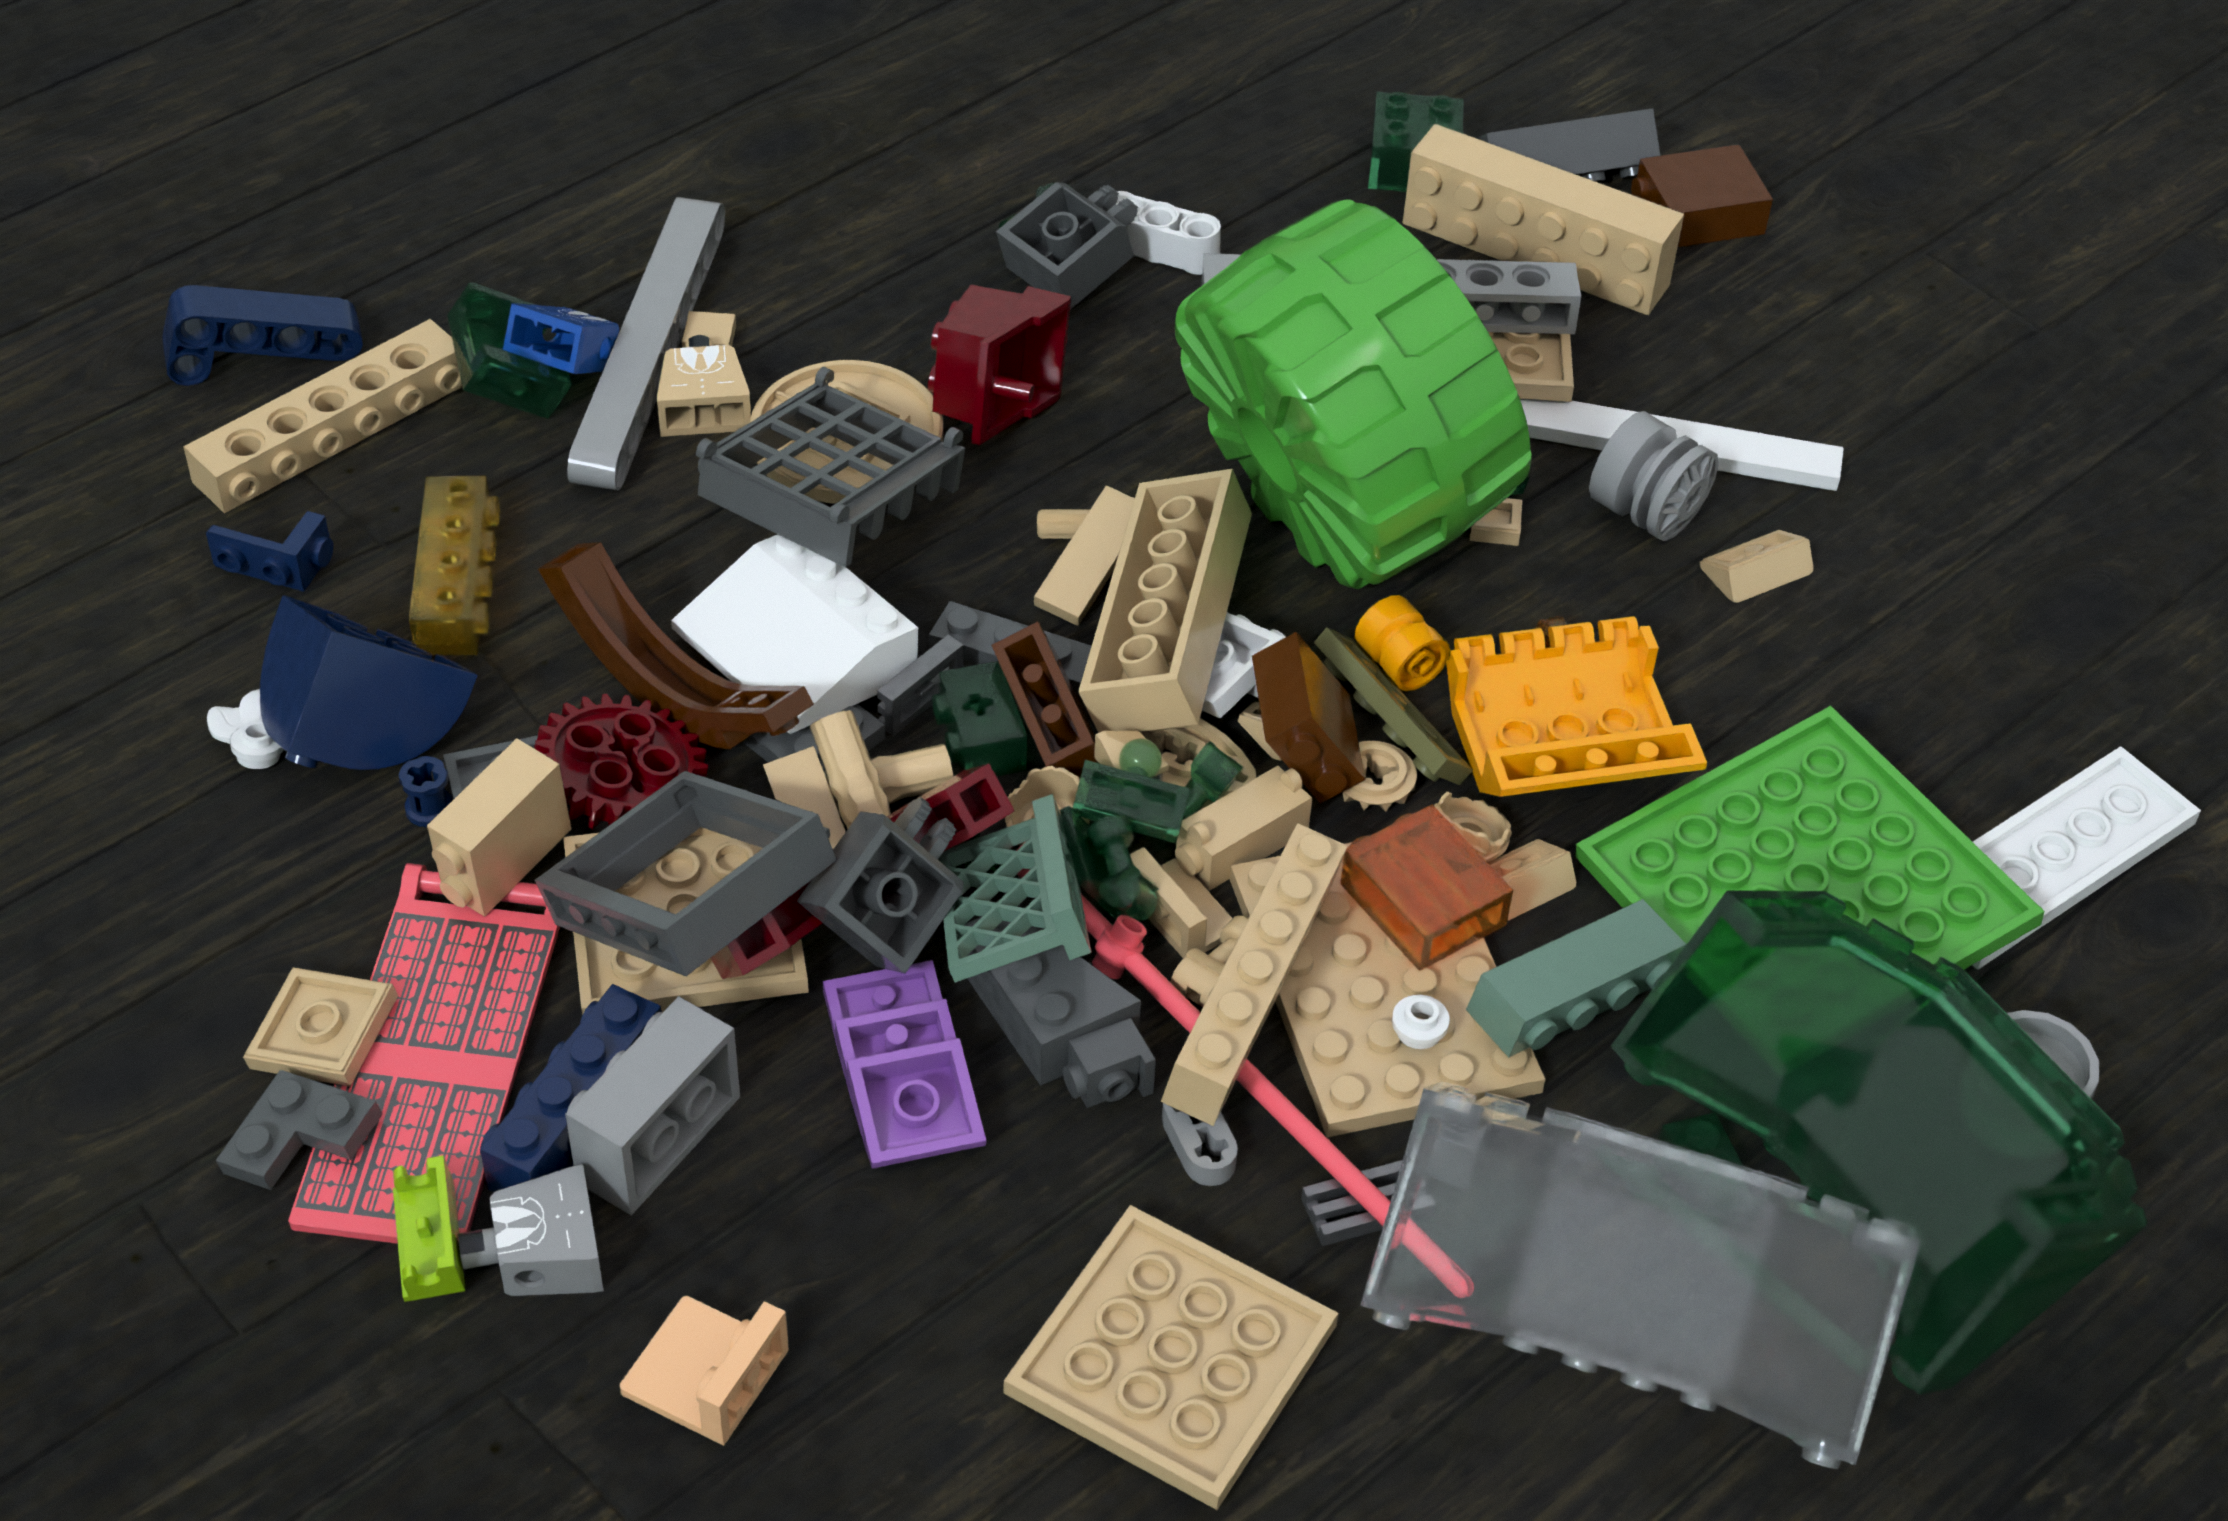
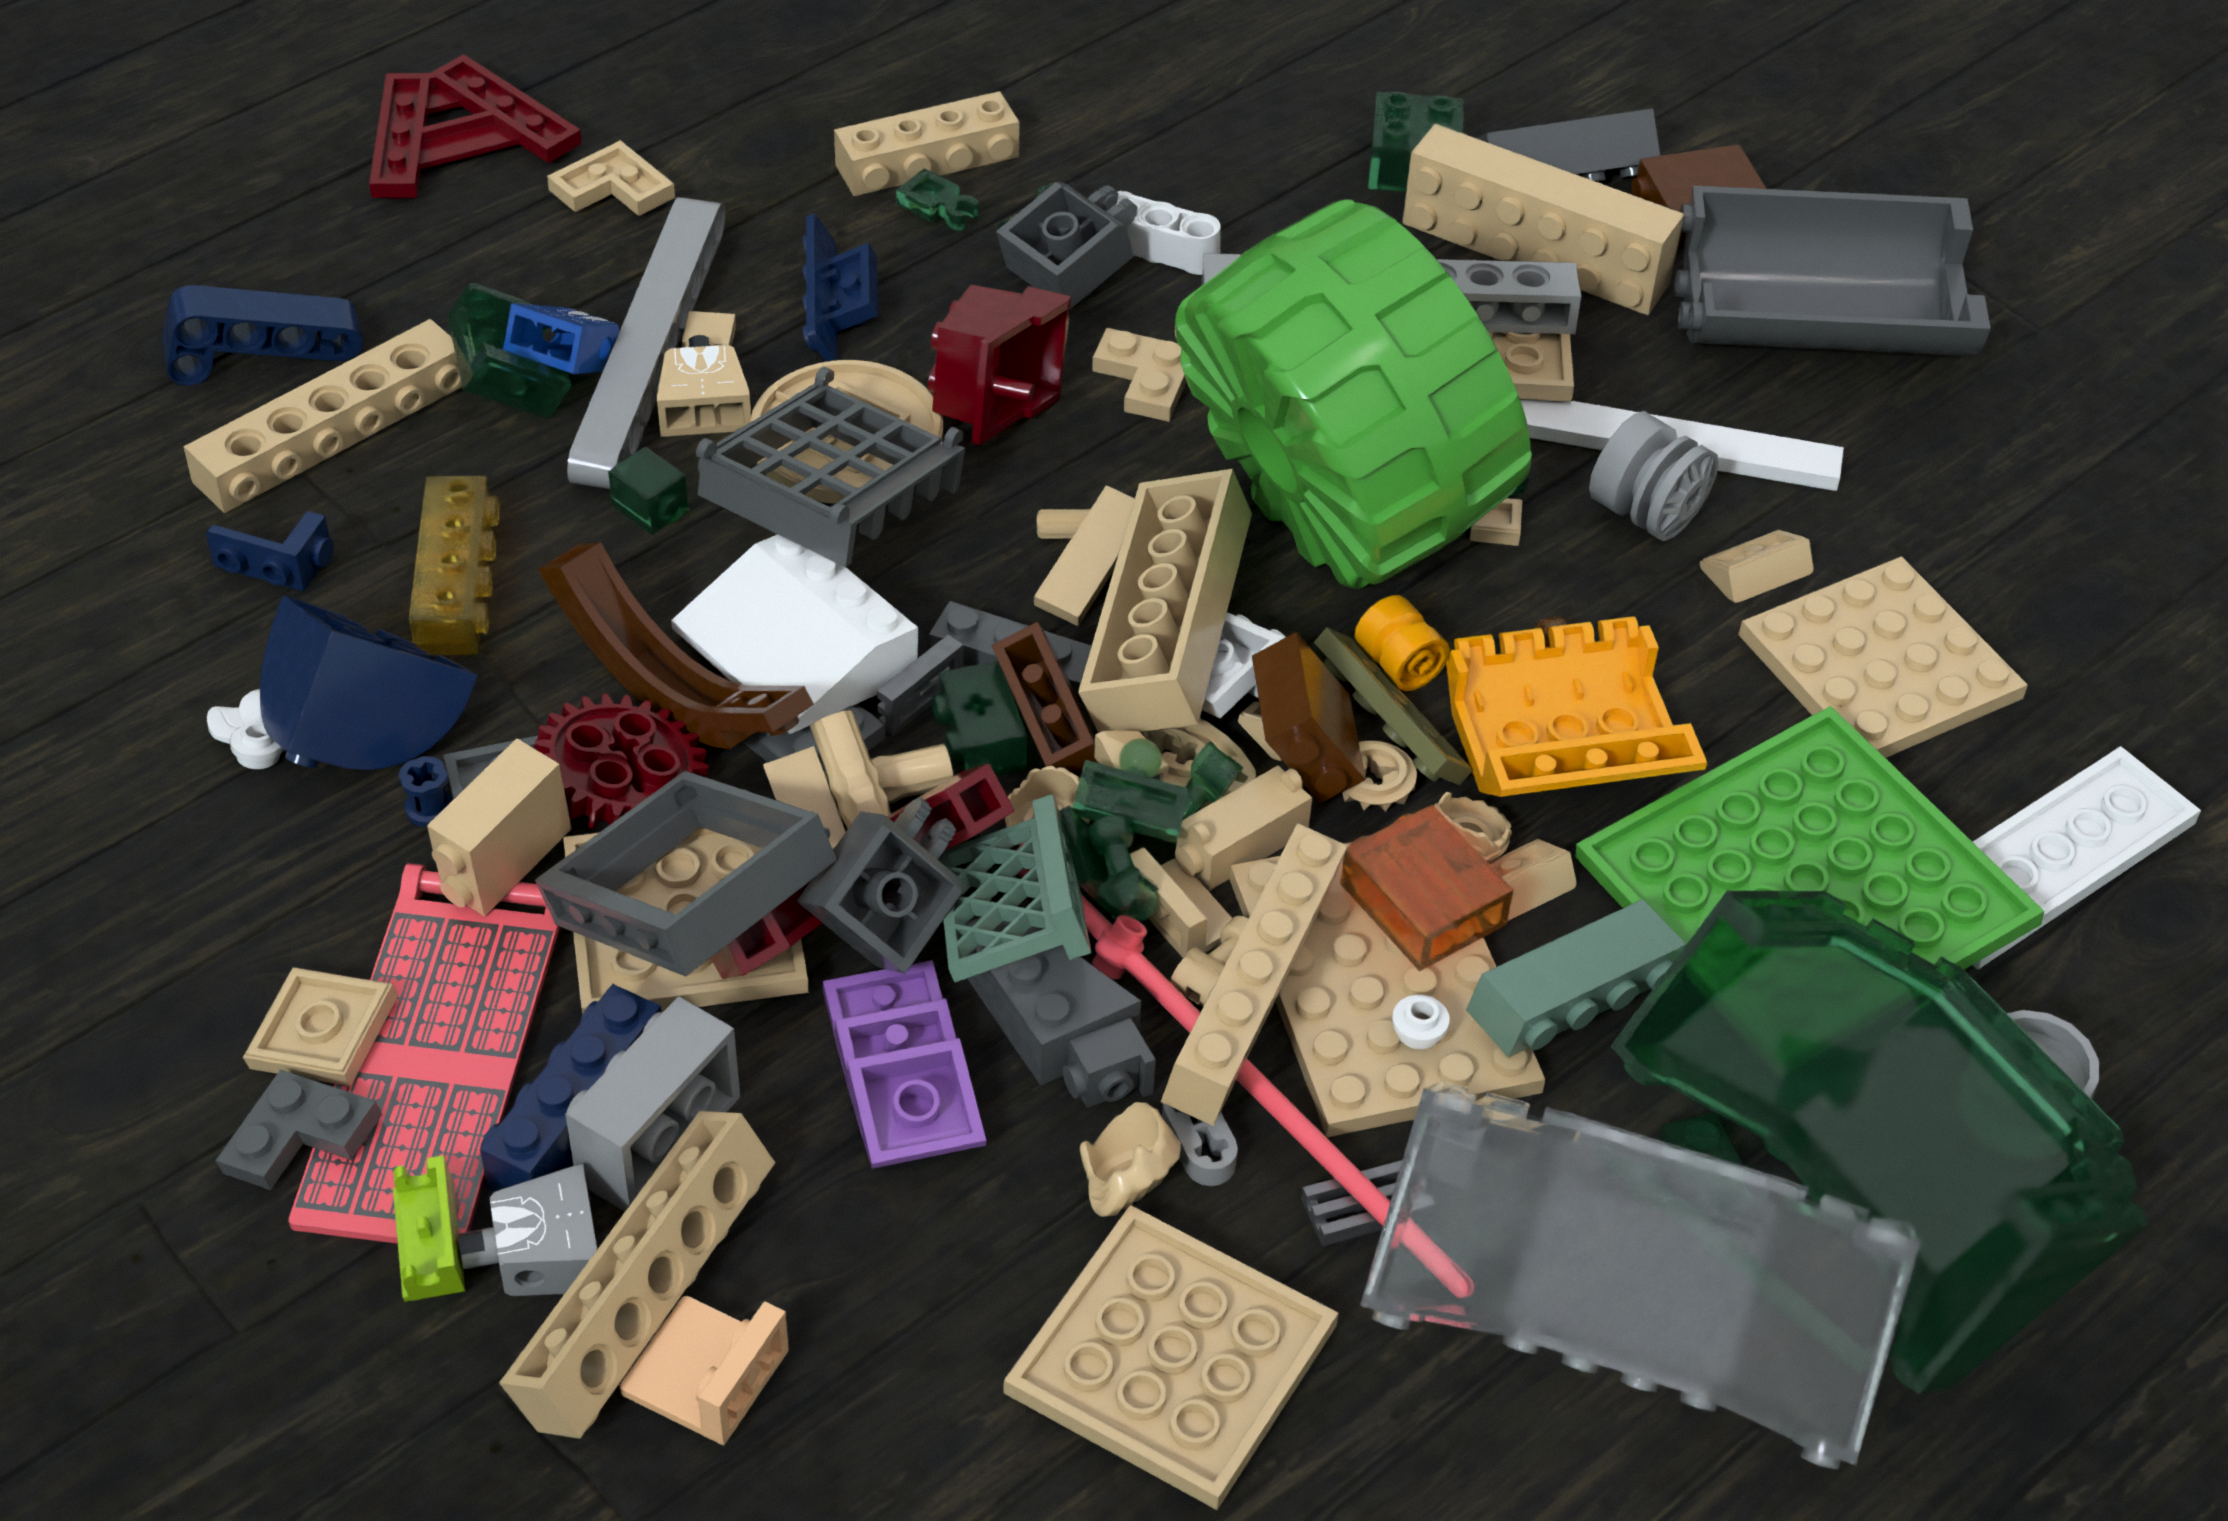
(499, 120): none -> dark red plate
(615, 172): none -> tan plate
(637, 1275): none -> tan brick
(648, 490): none -> clear green brick
(838, 288): none -> dark blue bracket
(933, 138): none -> tan brick
(935, 196): none -> clear green plate
(1128, 1158): none -> tan hair
(1151, 366): none -> tan plate
(1828, 272): none -> dark grey cylinder
(1883, 657): none -> tan plate

